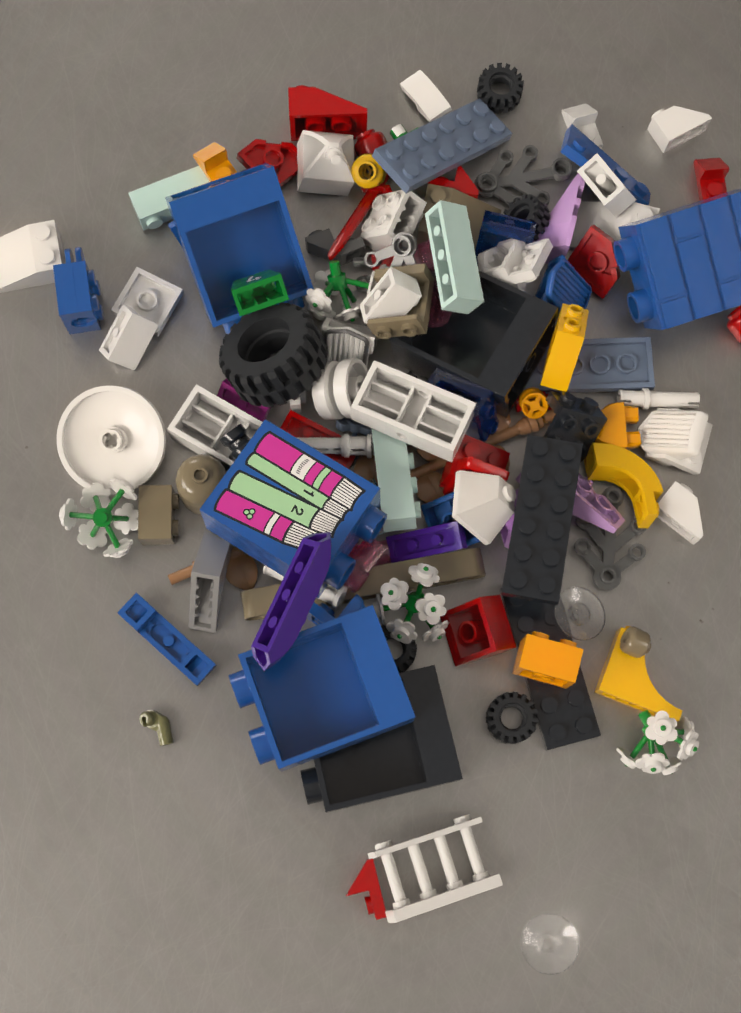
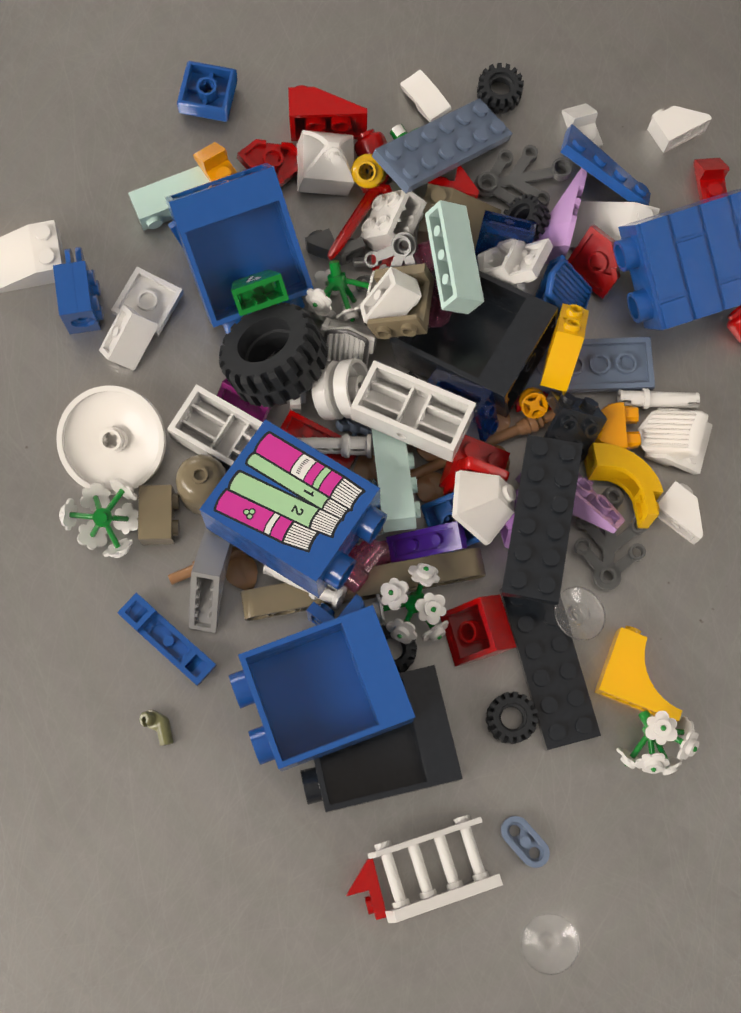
(193, 93): none -> blue brick
(230, 439): black wheel -> none
(293, 600): dark purple brick -> none
(525, 841): none -> sand blue plate
(548, 660): light orange brick -> none
(606, 185): white slope -> none
(635, 642): dark tan piece -> none

